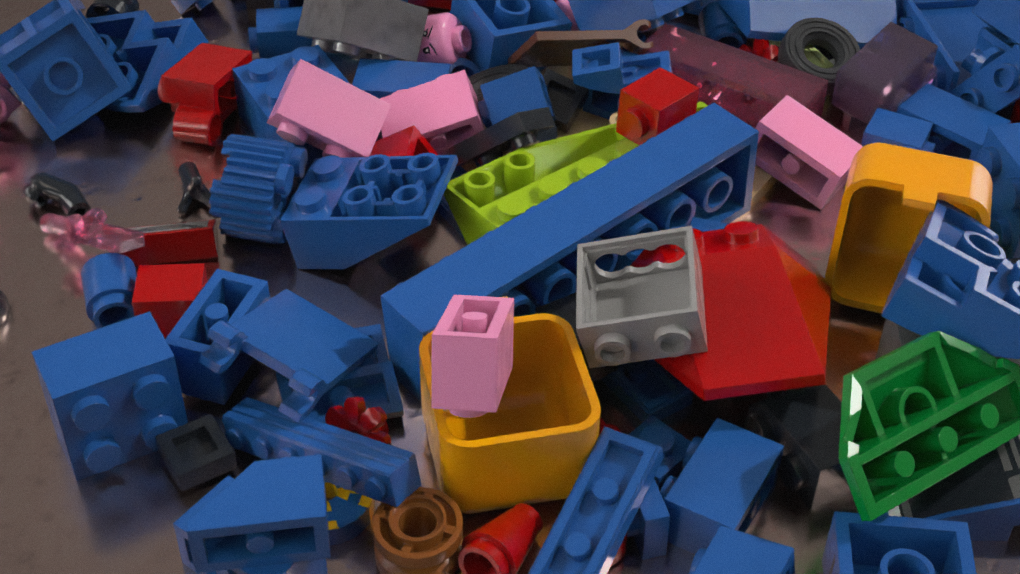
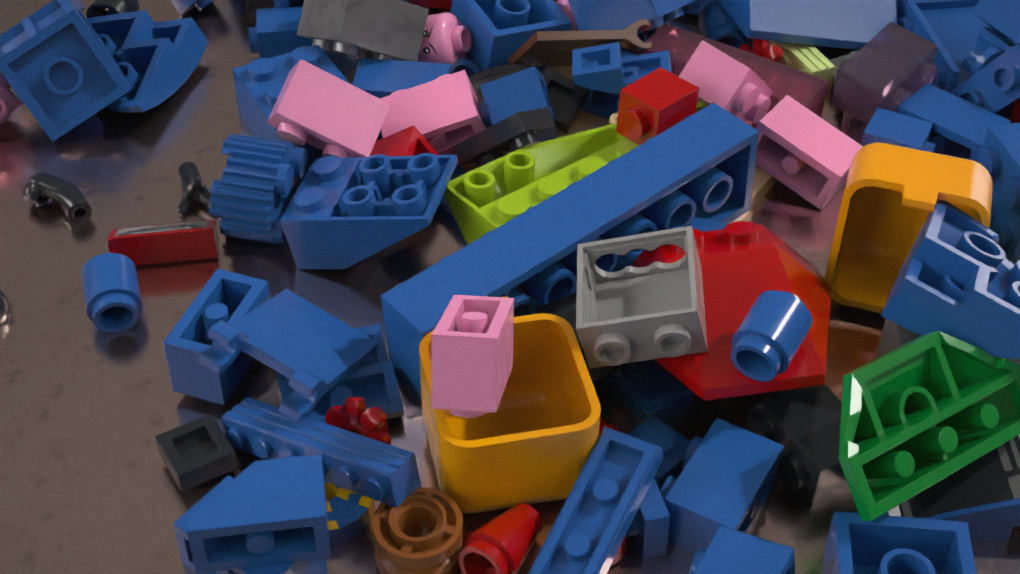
(90, 231): clear pink sword -> none
(111, 393): blue brick -> none
(167, 291): red brick -> none
(202, 92): red hinge -> none
(727, 83): none -> bright pink brick
(770, 335): none -> blue brick
(823, 34): black tyre -> none

